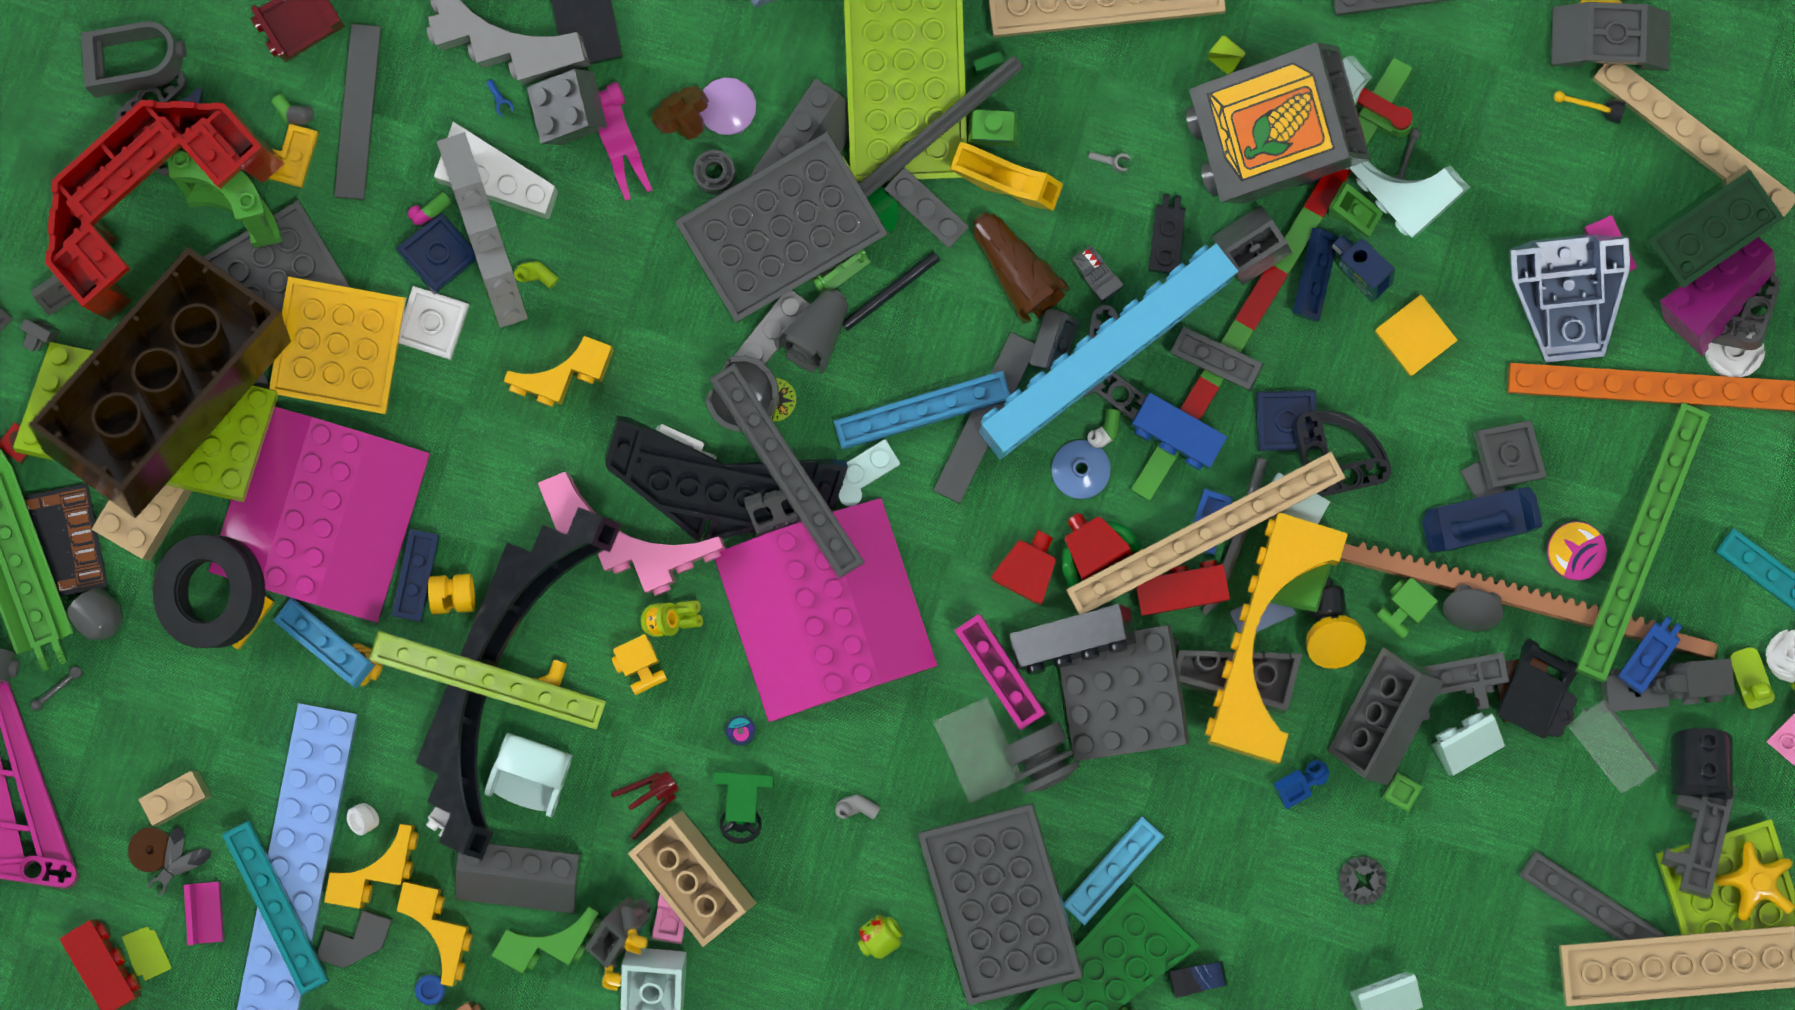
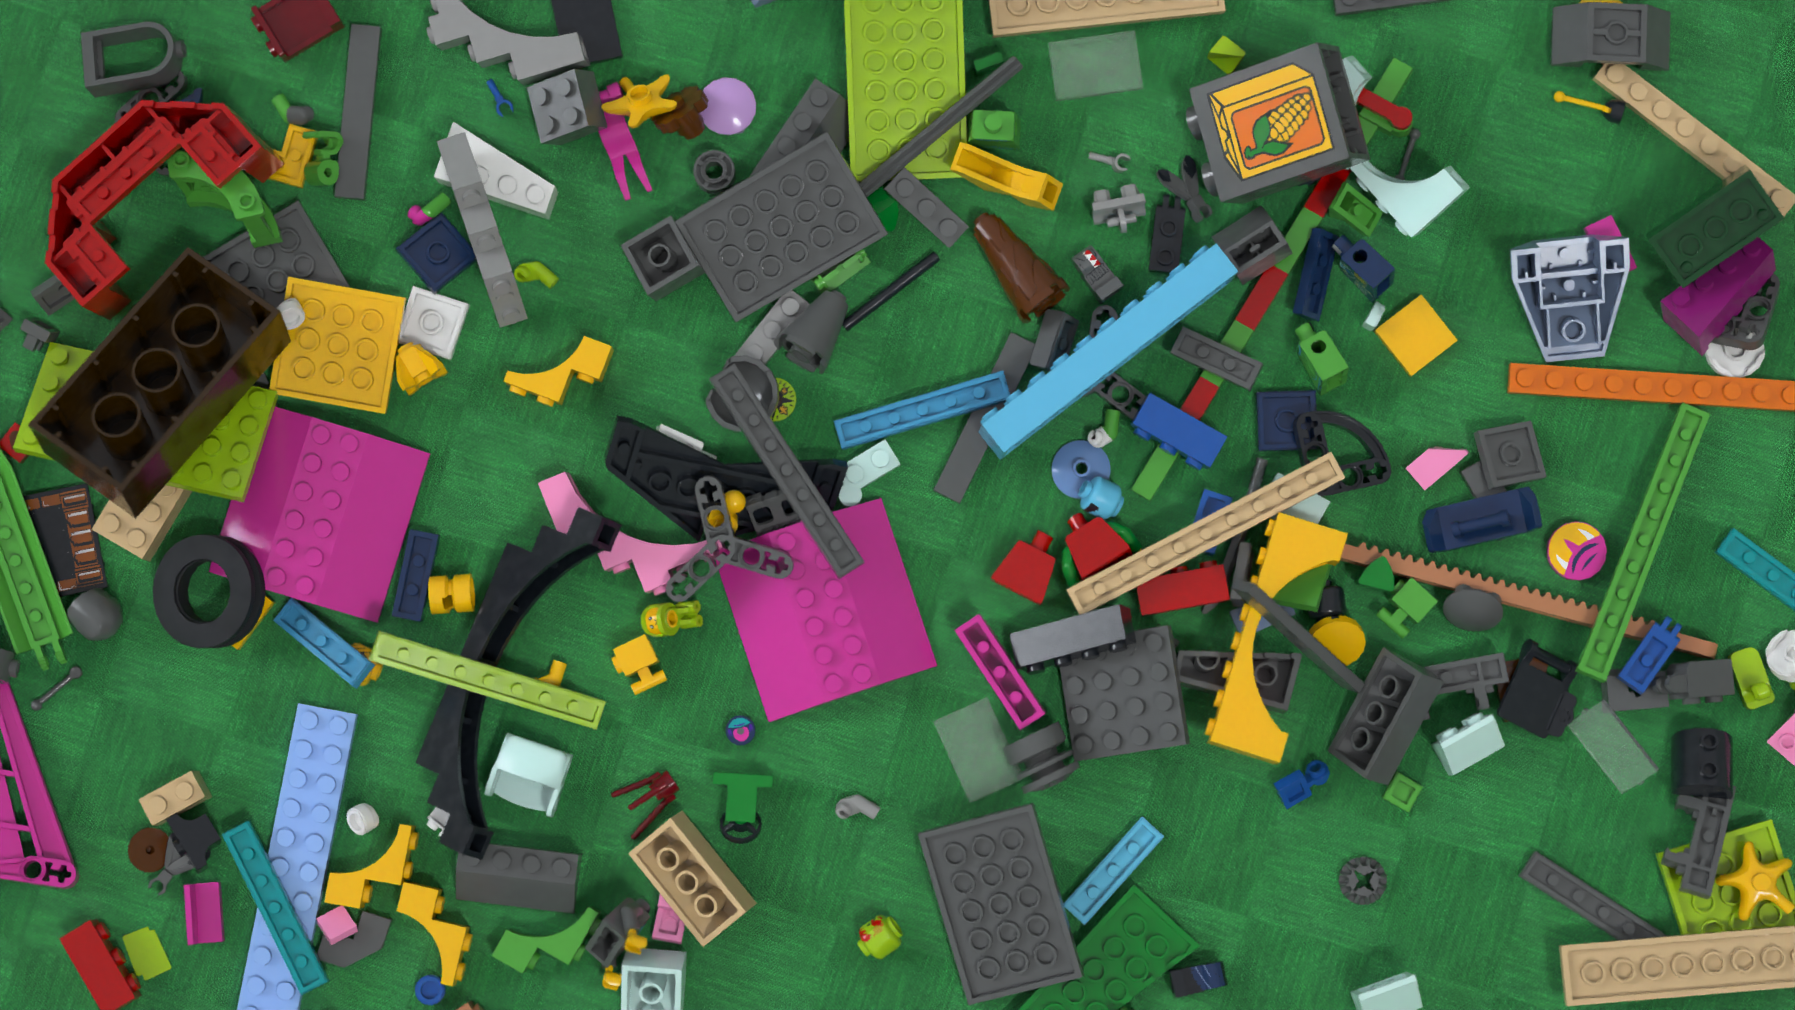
(194, 839): none -> black brick
(292, 313): none -> white tile
(323, 169): none -> bright green leg
(336, 924): none -> bright pink tile
(416, 367): none -> yellow brick
(641, 101): none -> yellow animal
(662, 259): none -> dark grey brick
(735, 503): none -> yellow plate
(736, 547): none -> dark grey piece
(1095, 65): none -> clear tile
(1101, 497): none -> medium azure head
(1119, 210): none -> light grey hips
(1186, 188): none -> dark grey piece
(1242, 570): none -> dark grey tile
(1297, 635): none -> dark grey tile
(1325, 368): none -> bright green torso
(1374, 316): none -> light aqua tile
(1377, 576): none -> green tile
(1434, 464): none -> bright pink slope

